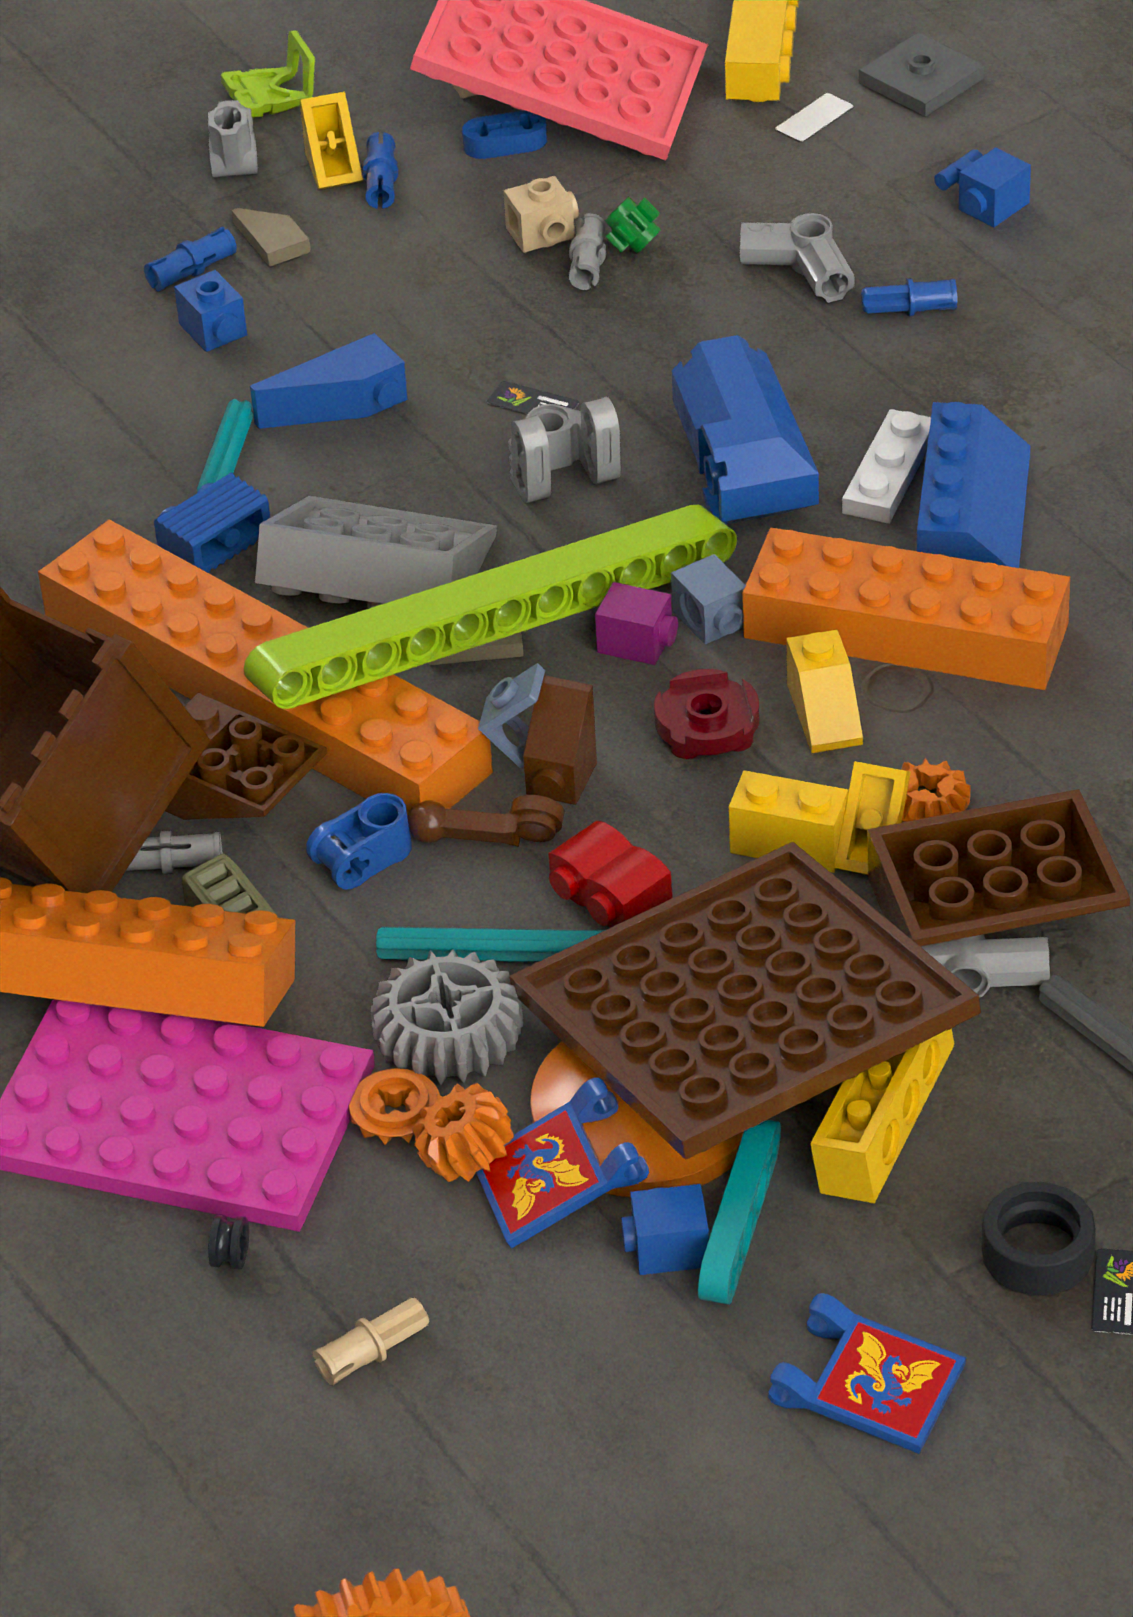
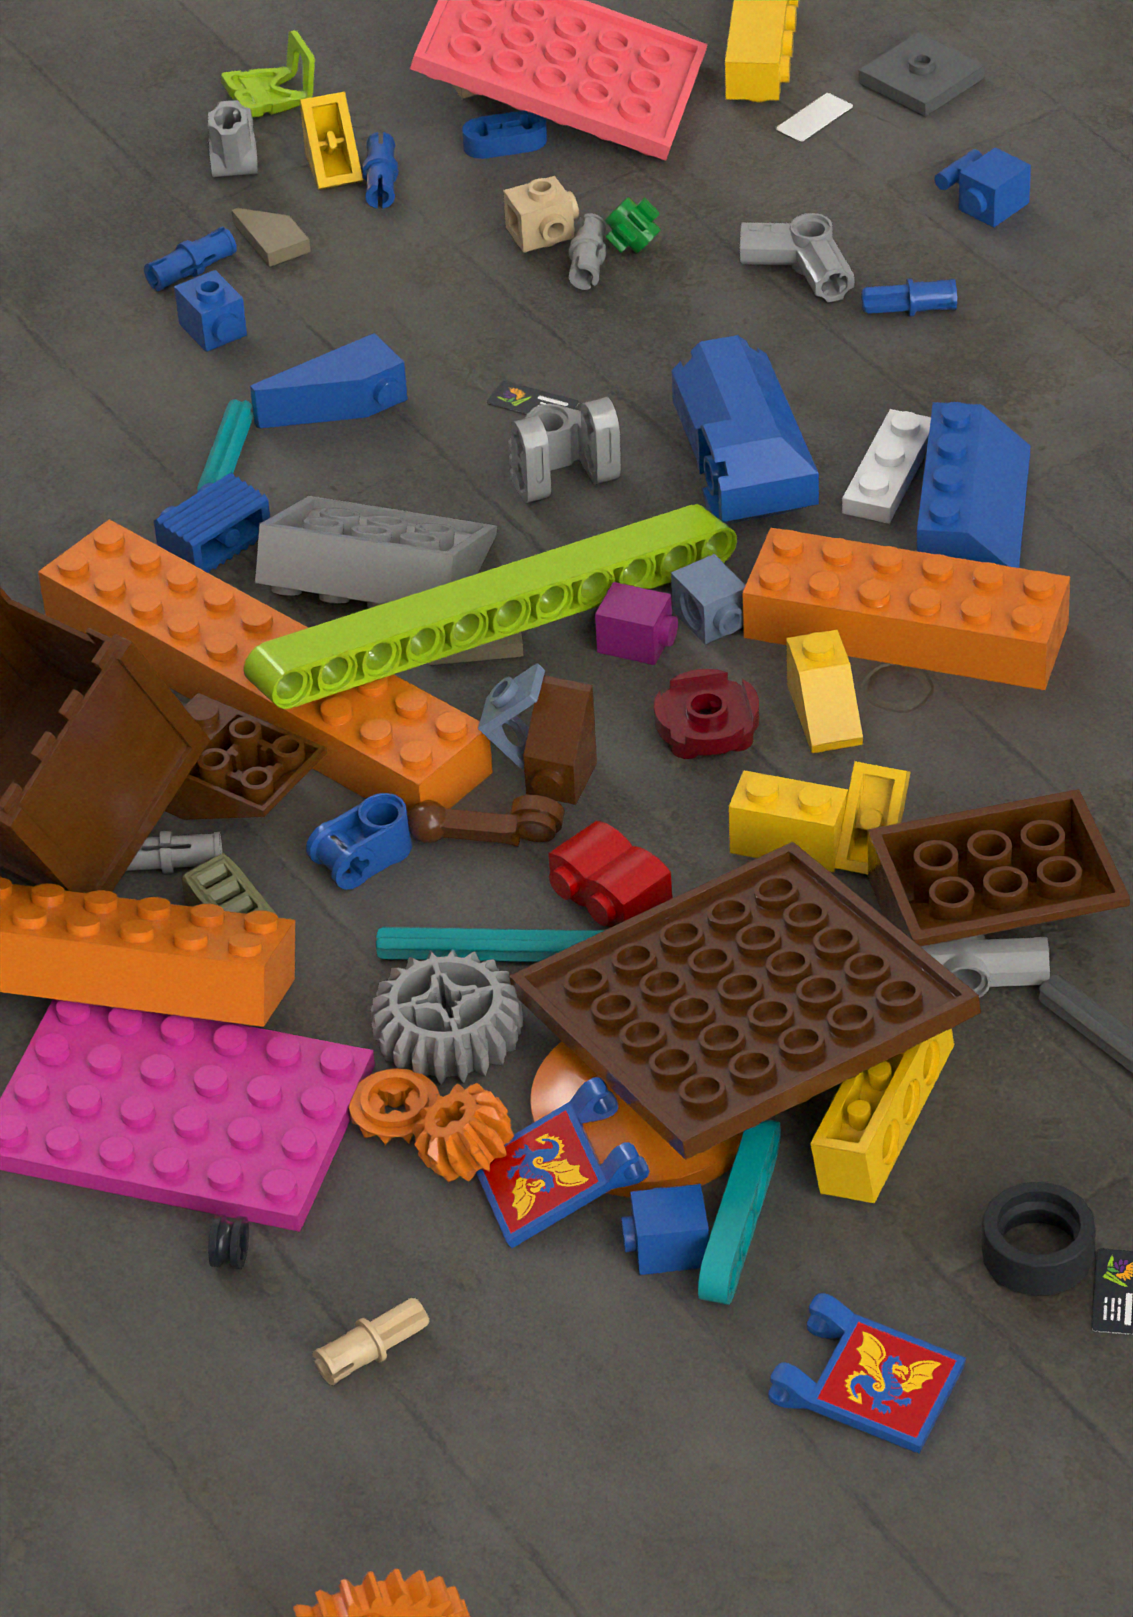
(951, 786): orange gear -> none

